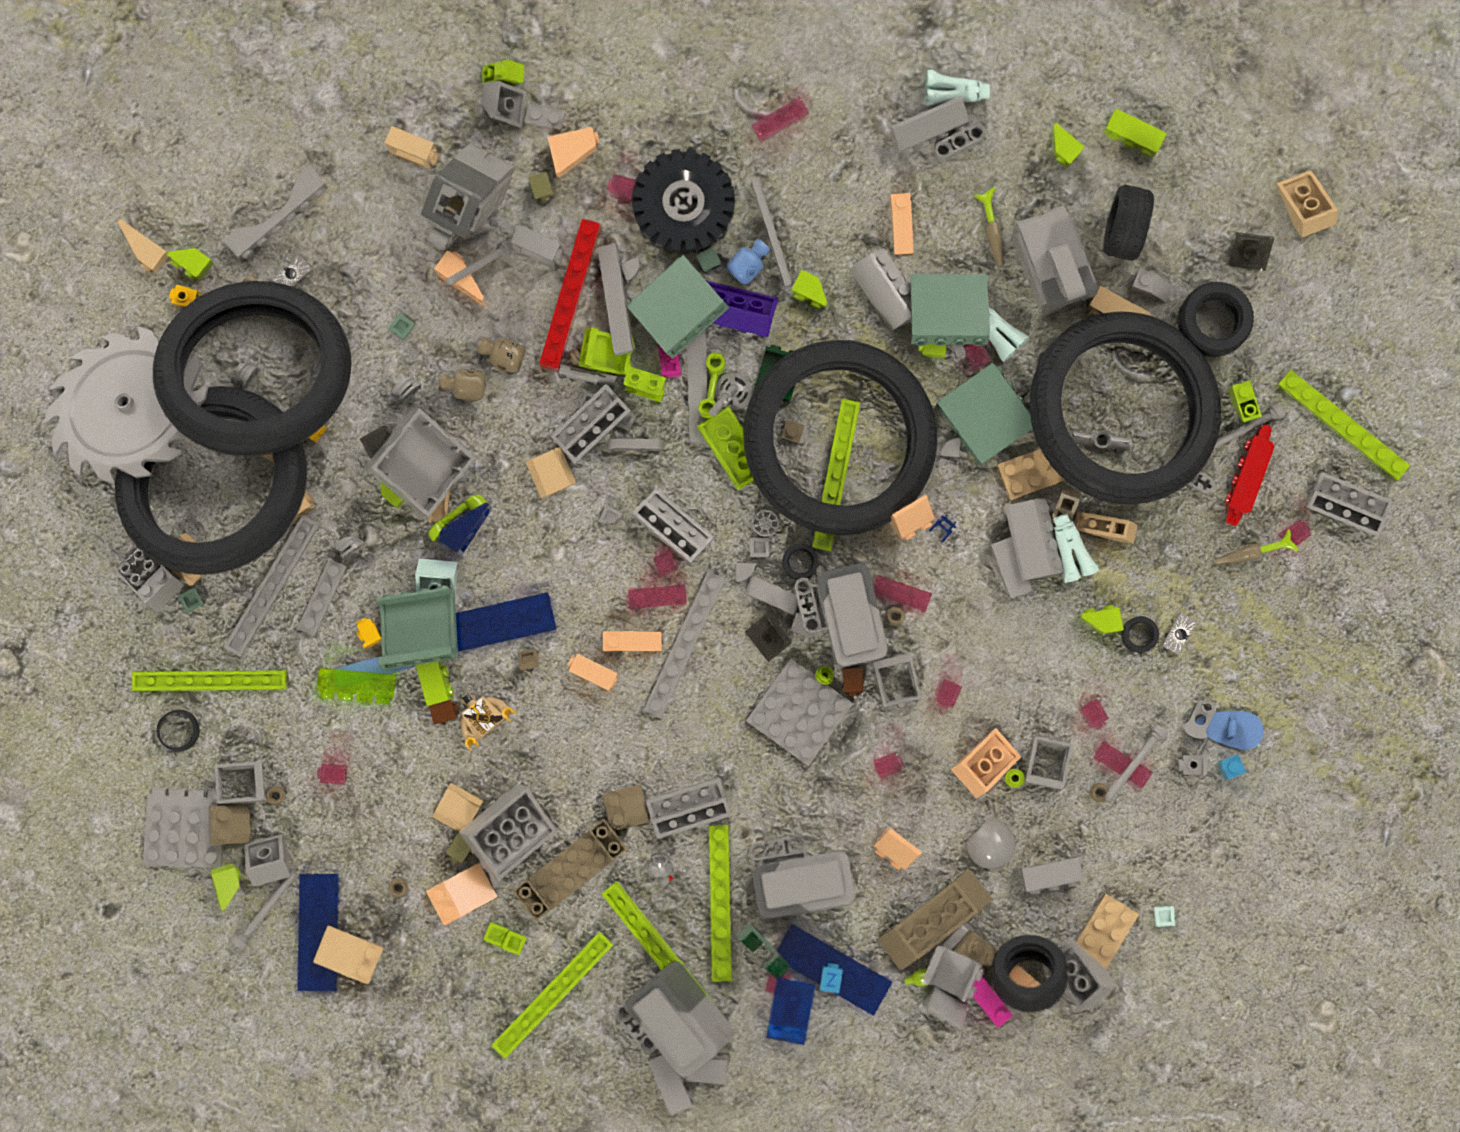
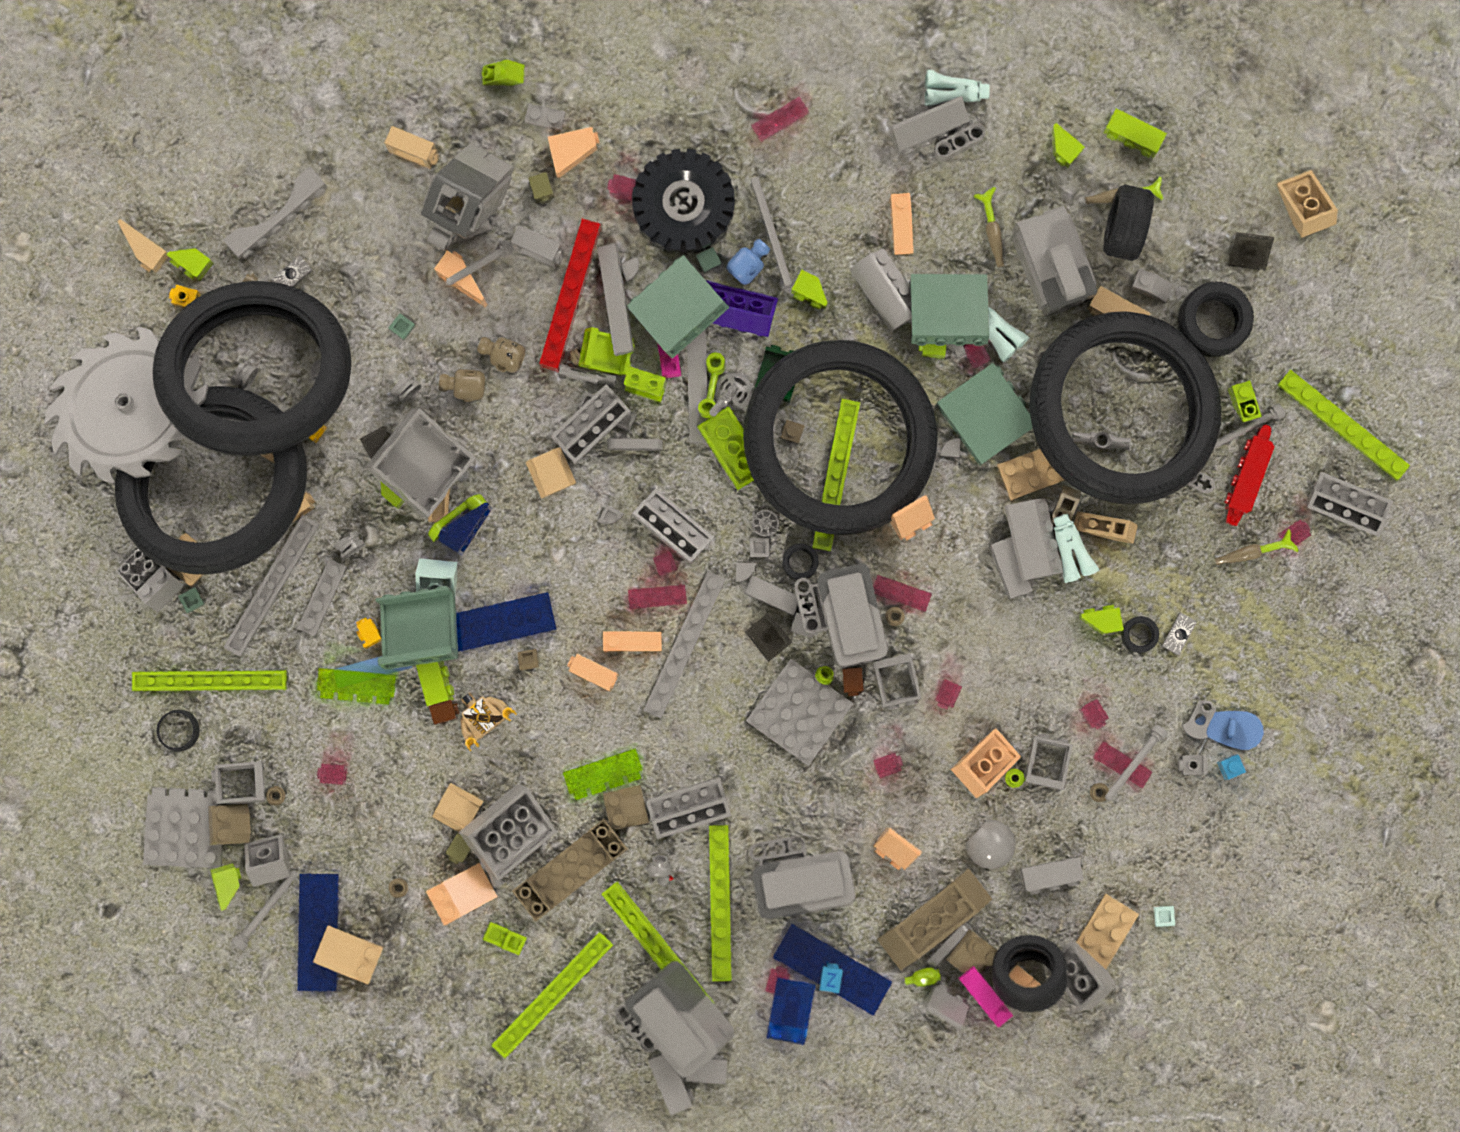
(504, 103): light grey slope -> none
(602, 771): none -> clear neon green windscreen
(753, 940): dark green panel -> none
(948, 531): clear blue piece -> none
(953, 973): light grey panel -> none
(1108, 196): none -> dark tan piece

